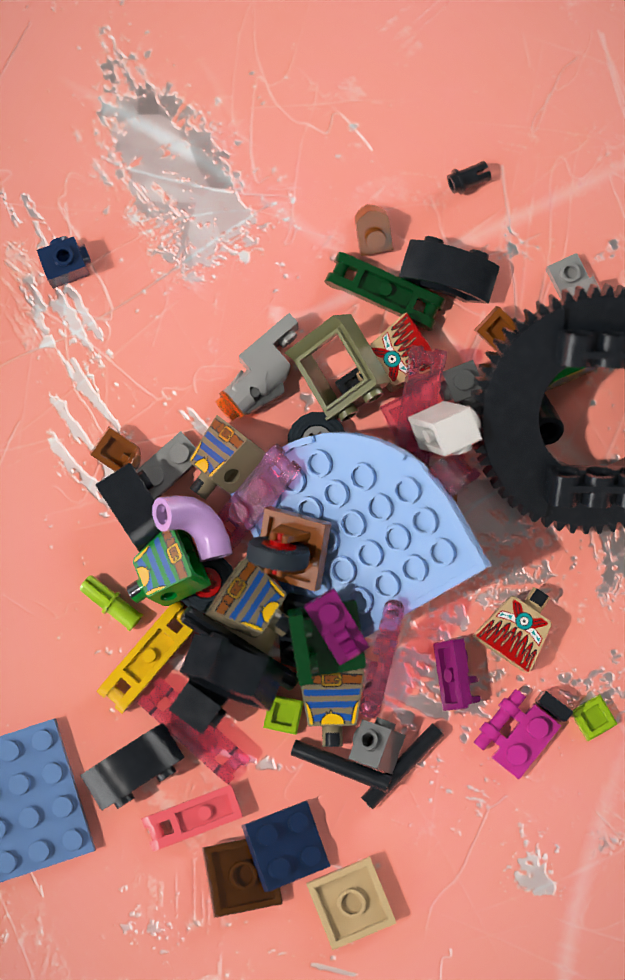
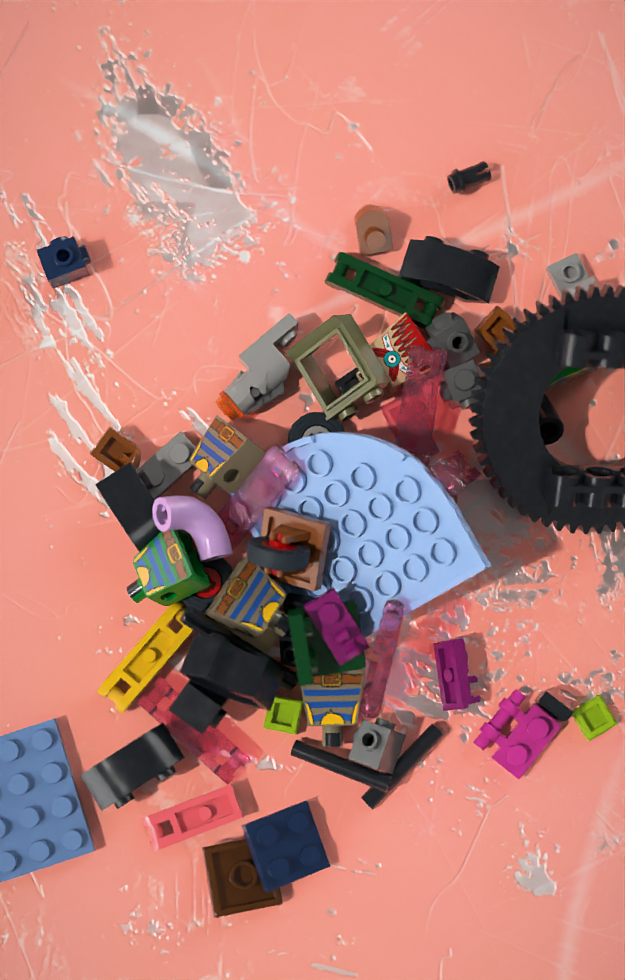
(110, 602): lime axle -> none
(351, 903): tan plate -> none
(446, 428): white brick -> none
(453, 335): none -> dark grey brick
(517, 630): torso -> none

